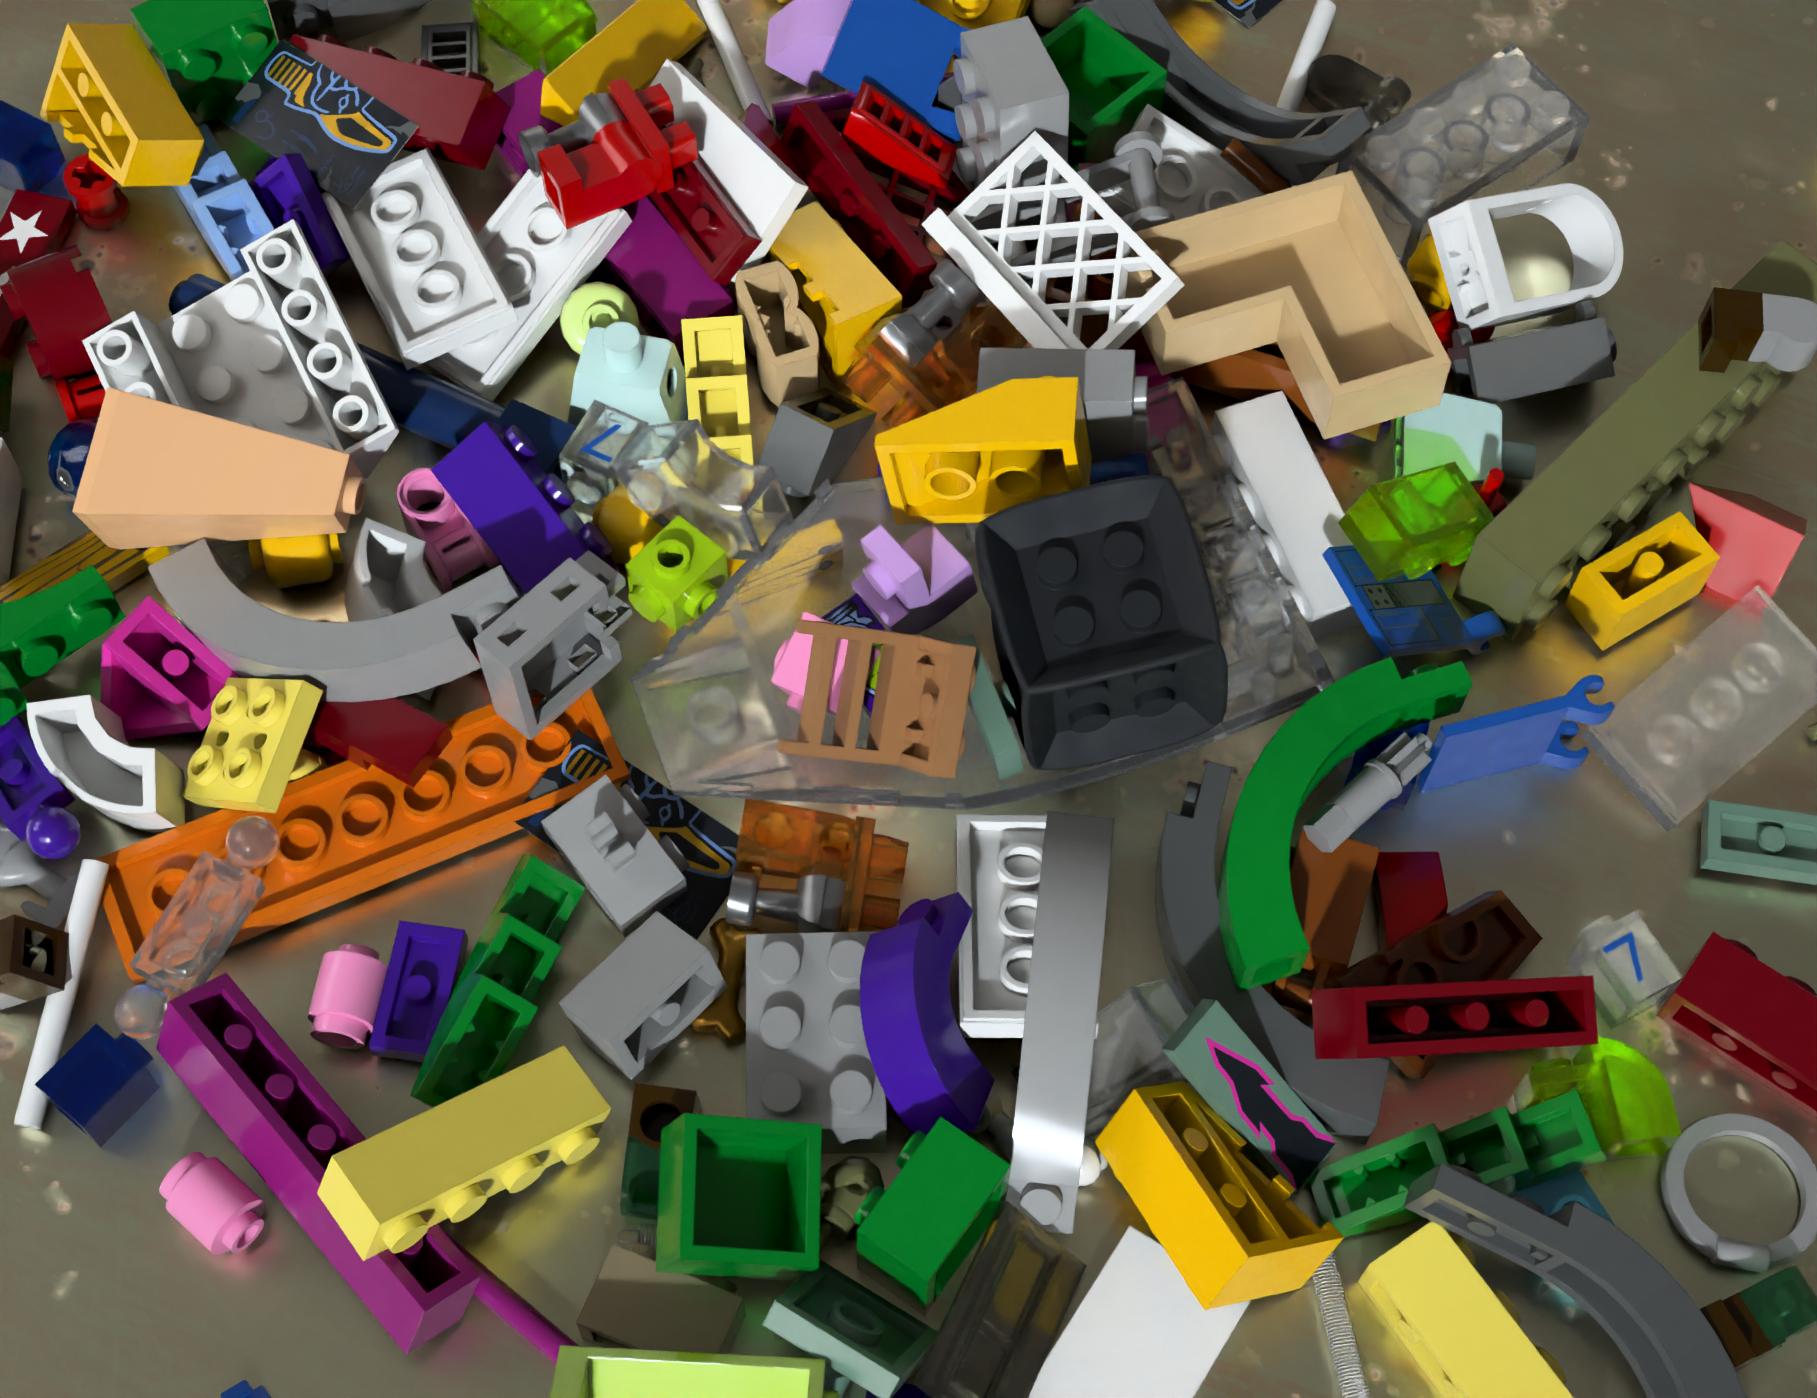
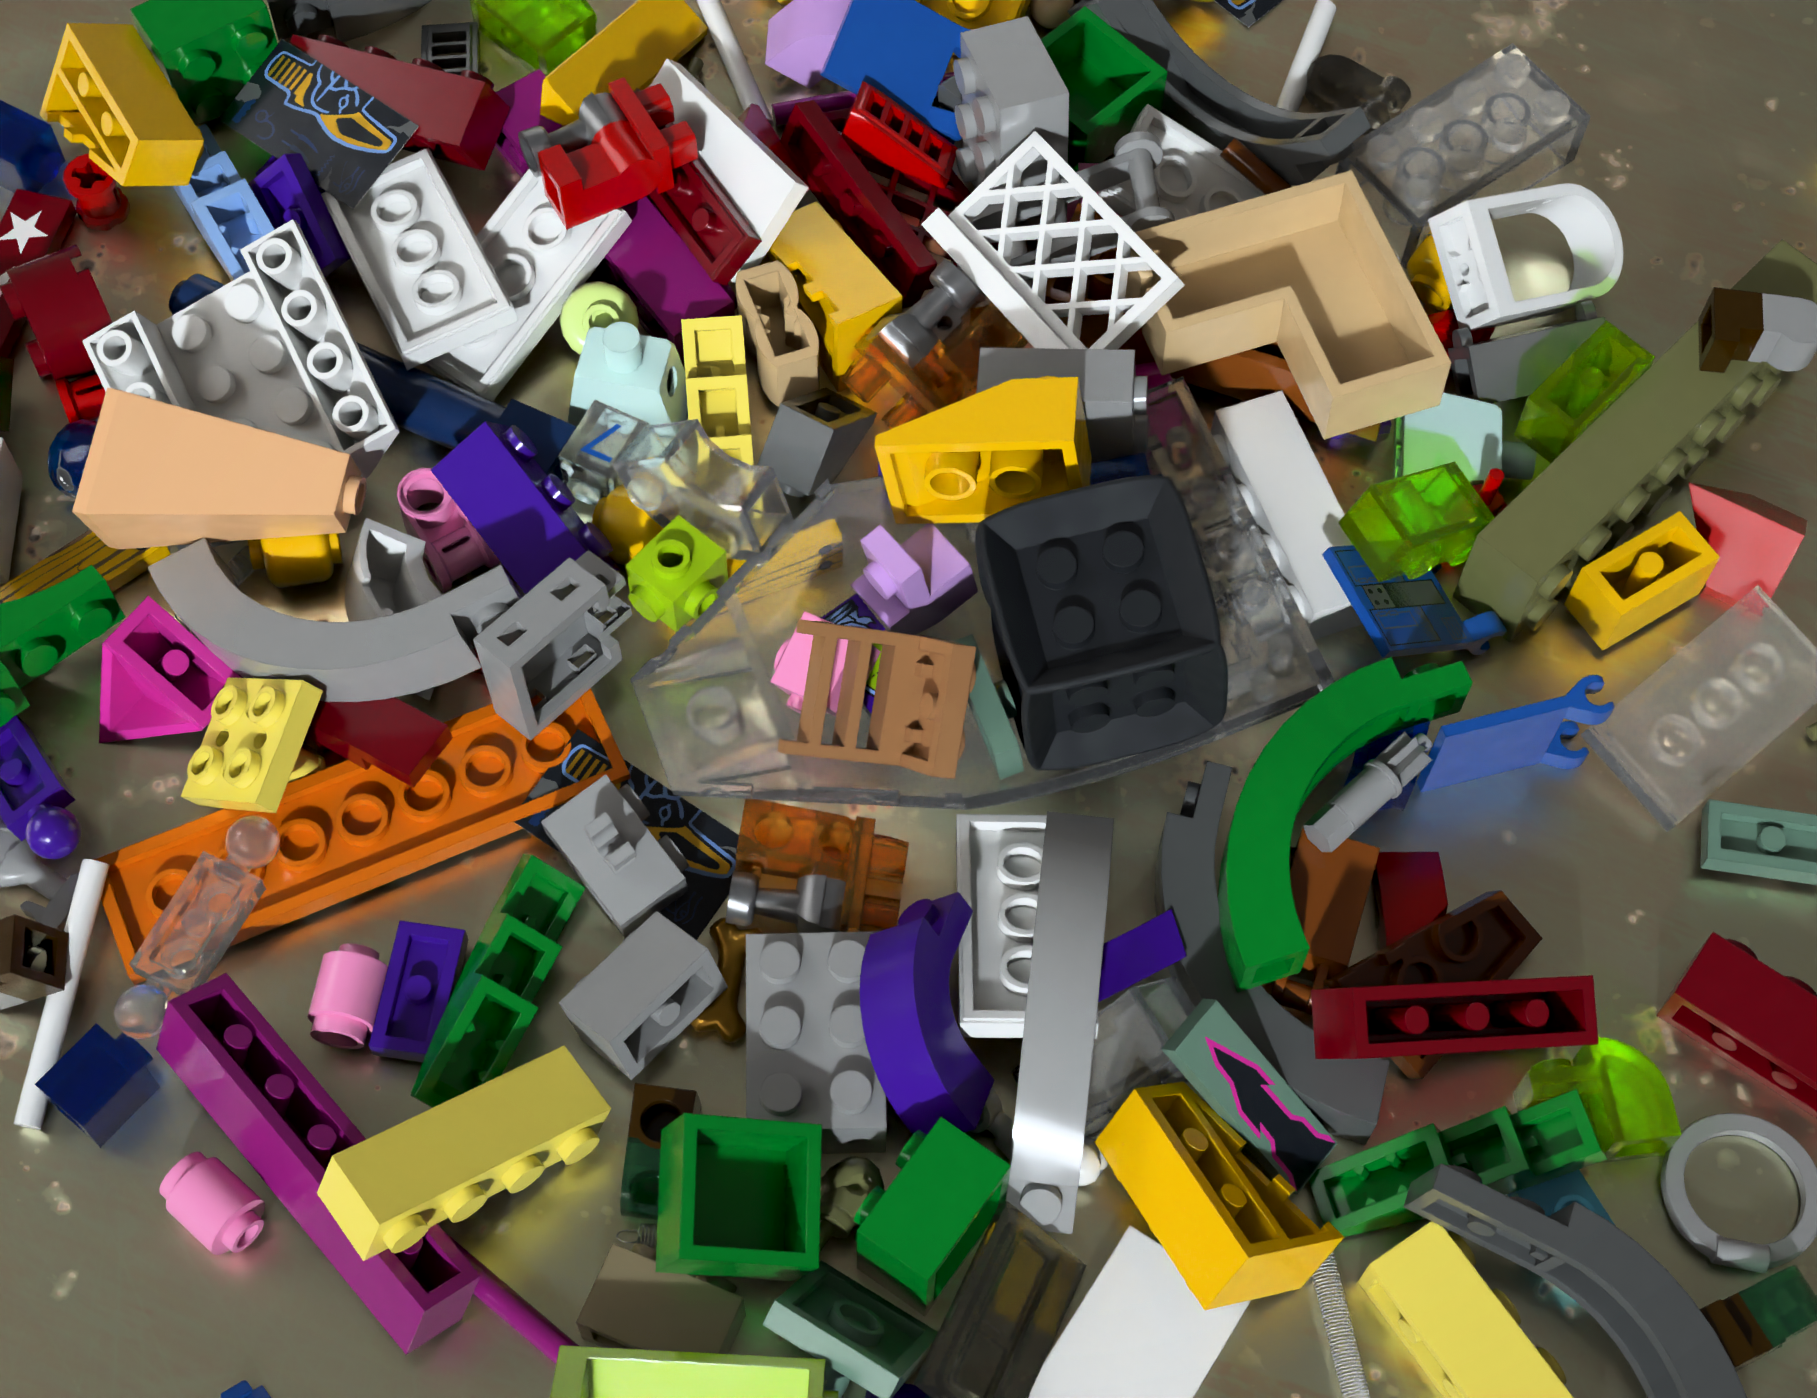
(90, 756): white brick -> none
(1140, 954): none -> dark purple sticker
(1581, 390): none -> clear neon green brick
(1626, 966): clear brick -> none

